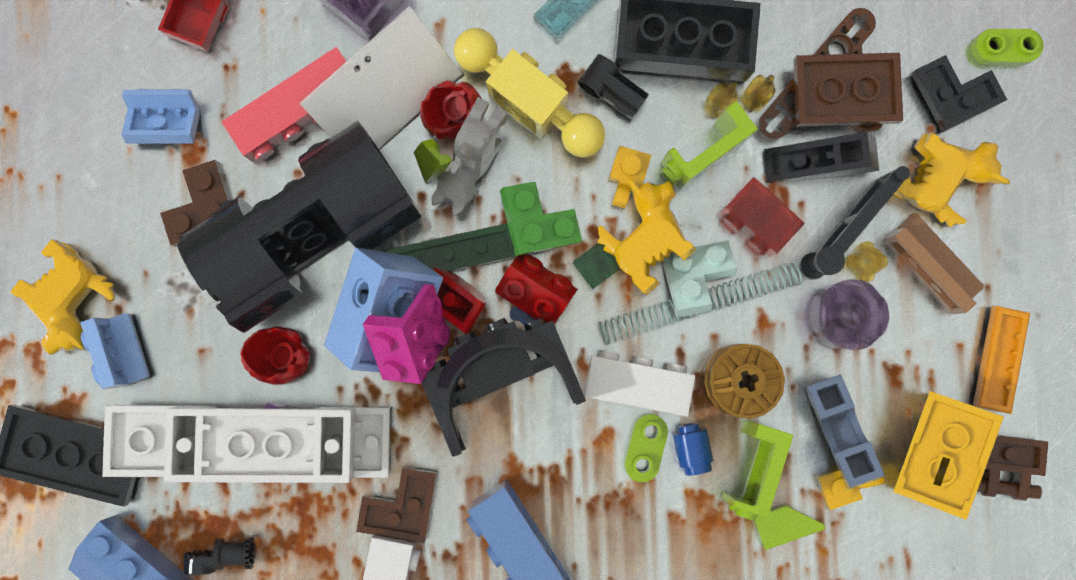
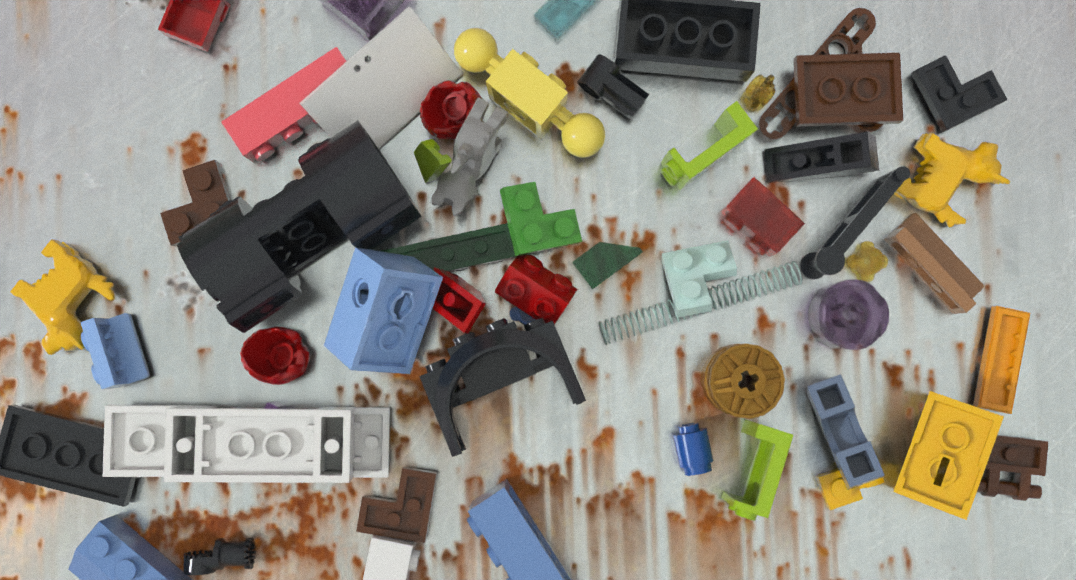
(160, 116): light blue bracket -> none
(410, 344): dark pink bracket -> none
(628, 165): yellow plate -> none
(639, 383): white brick -> none
(645, 448): lime plate -> none
(652, 239): yellow animal -> none
(722, 97): clear yellow plate -> none
(785, 526): lime tile -> none
(1009, 47): lime plate -> none

